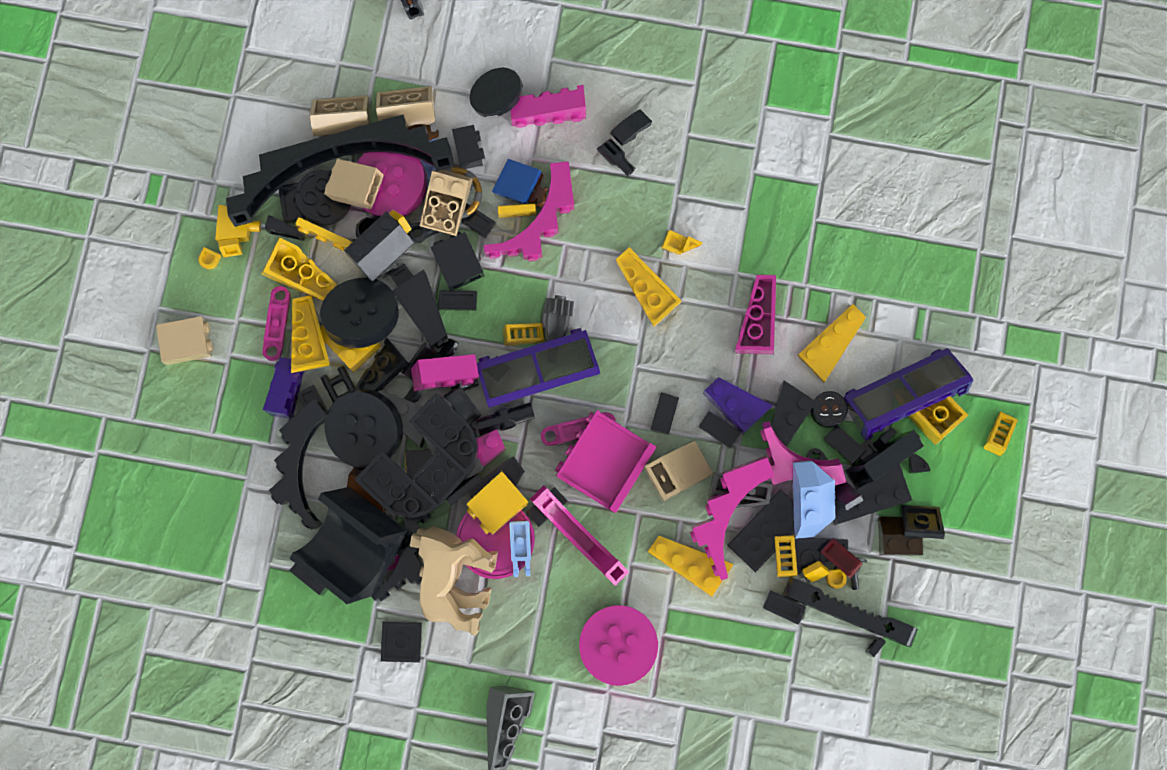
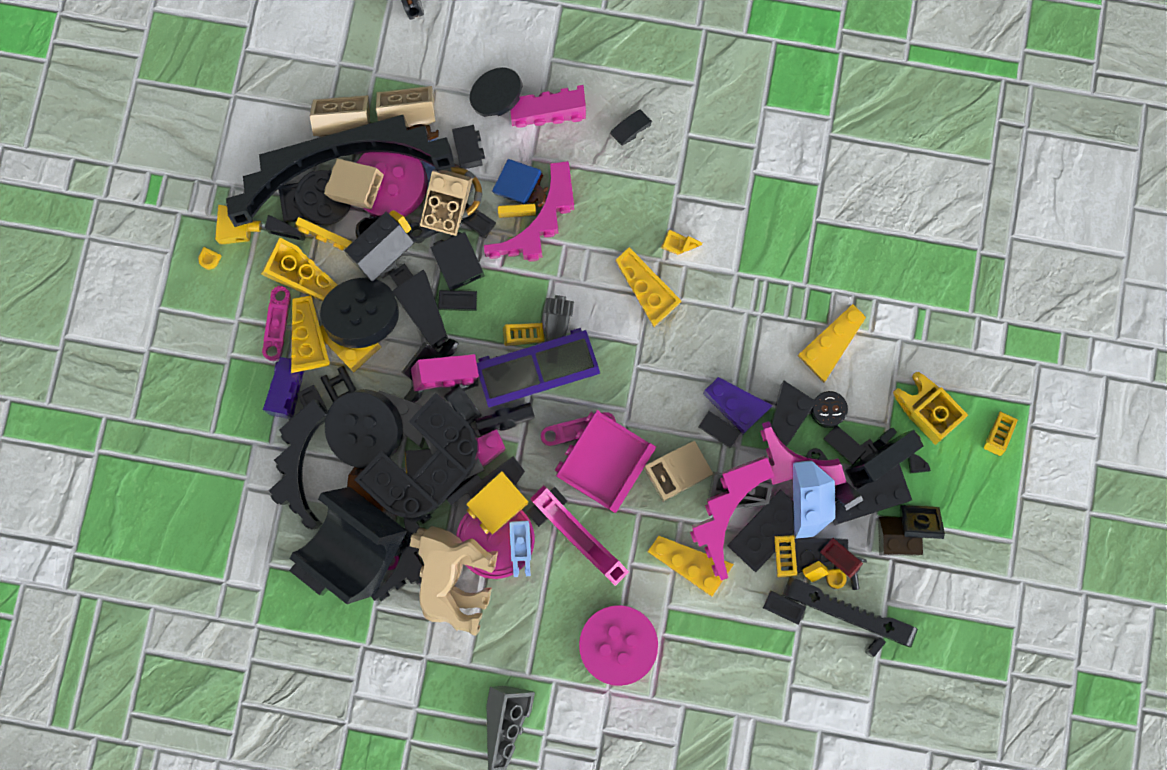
(184, 340): tan brick -> none
(230, 247): yellow tile -> none
(384, 368): black wing -> none
(401, 642): black tile -> none
(615, 156): black arm -> none
(664, 413): black tile -> none
(758, 328): dark pink wedge -> none
(907, 392): windscreen -> none

